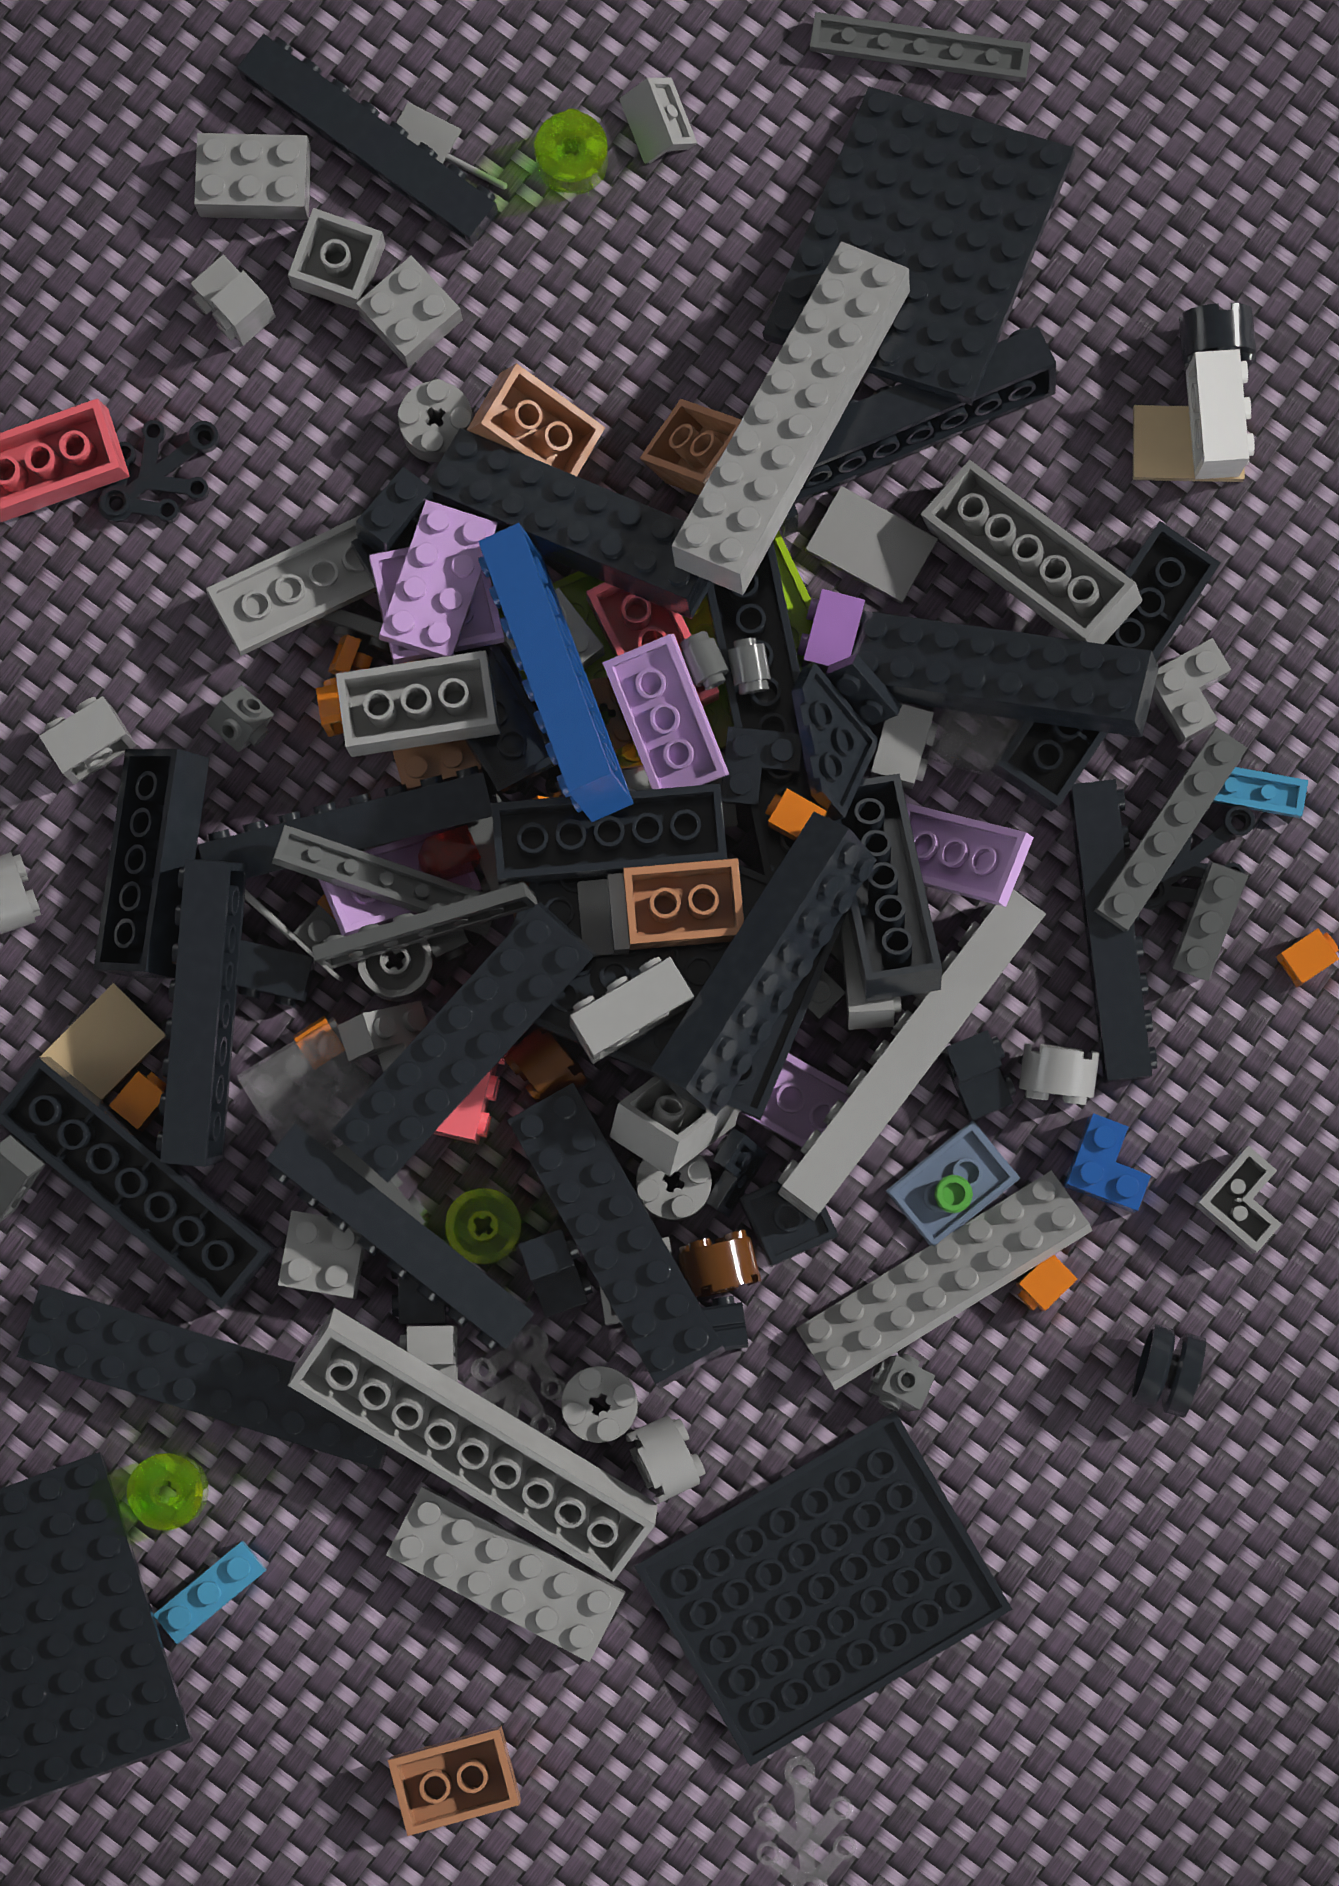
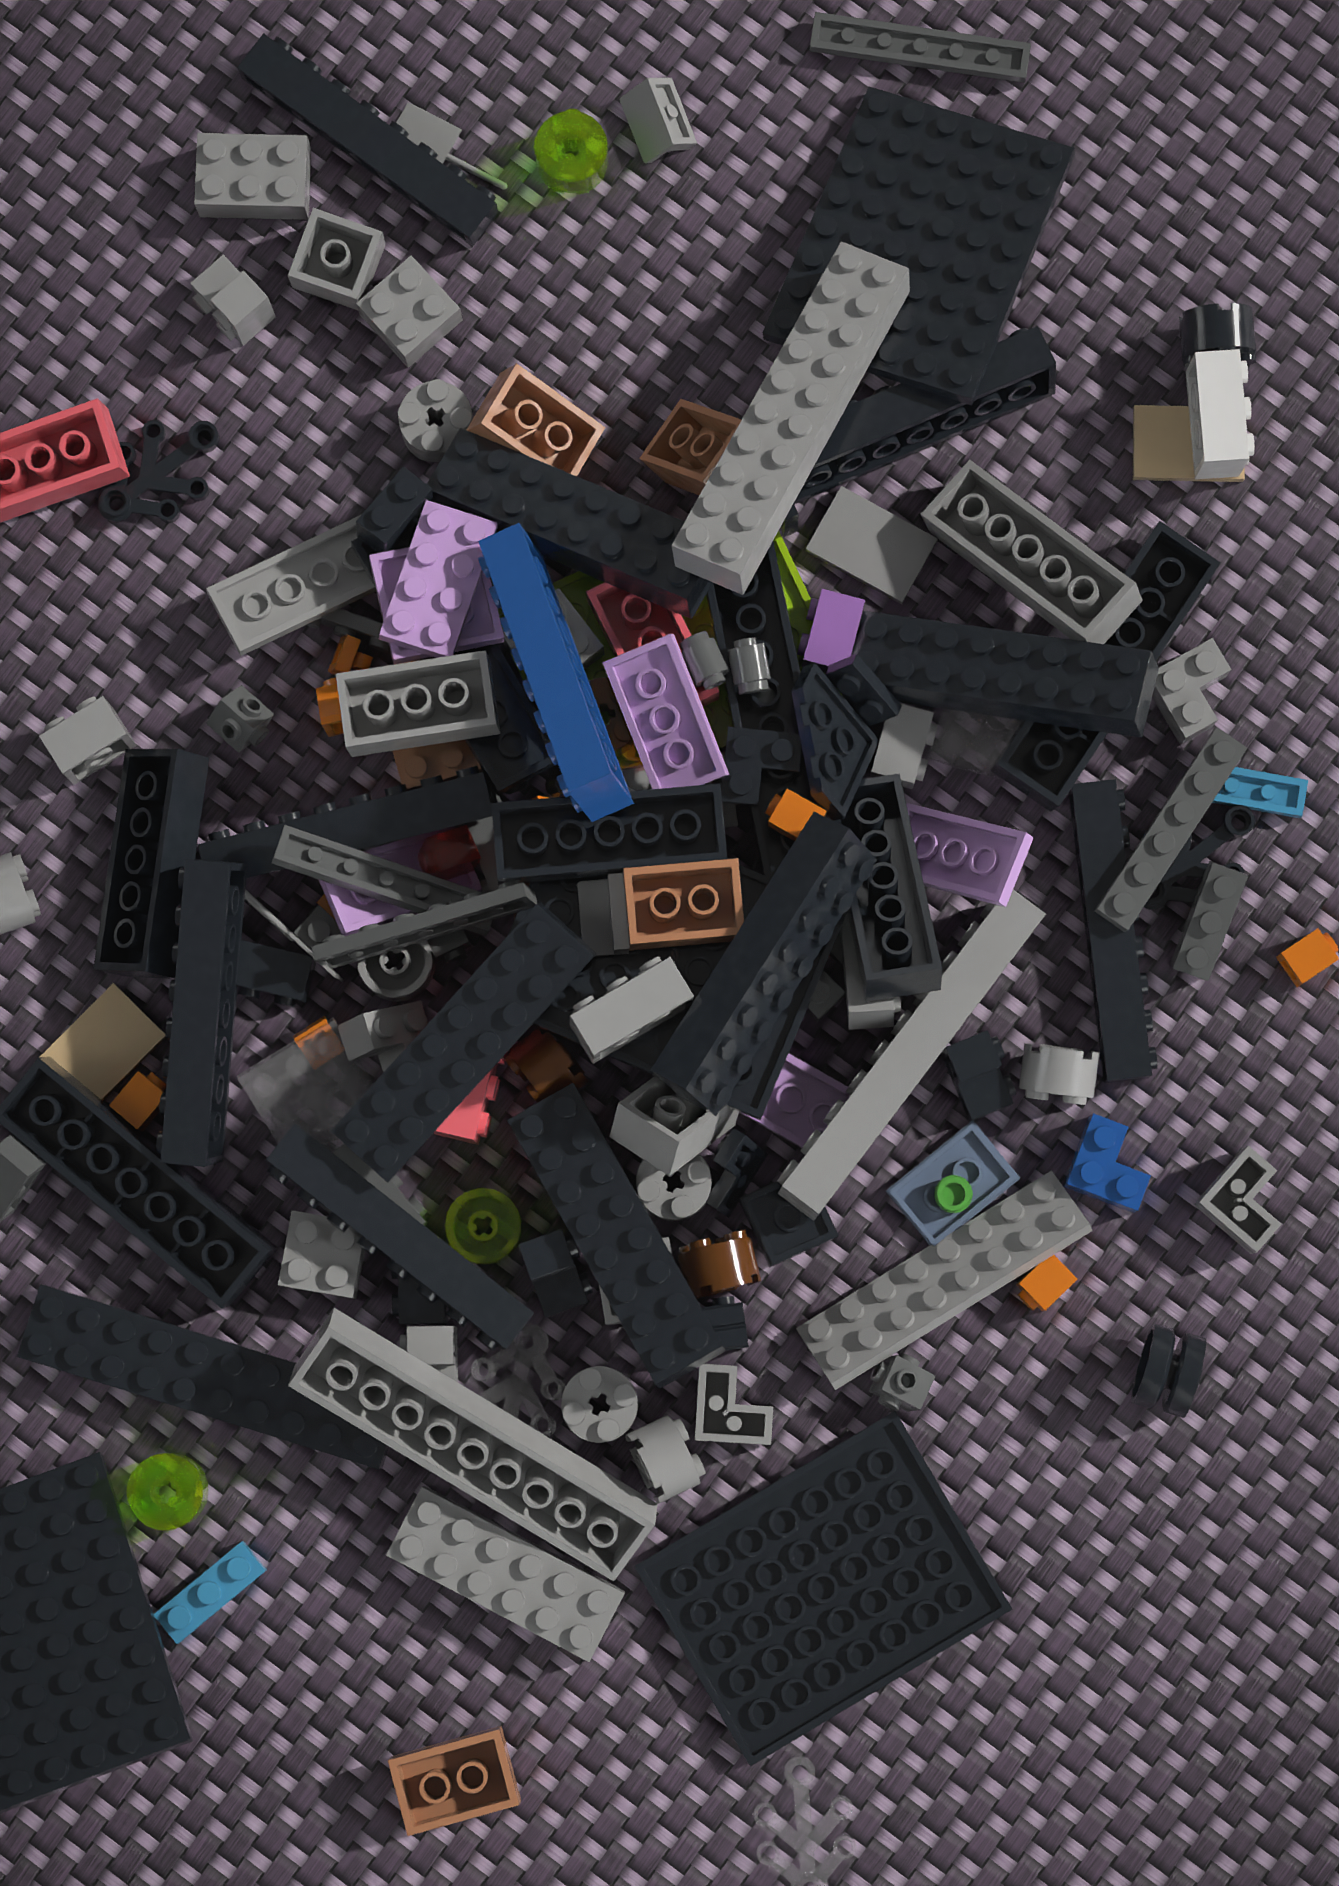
(718, 1415): none -> light grey brick

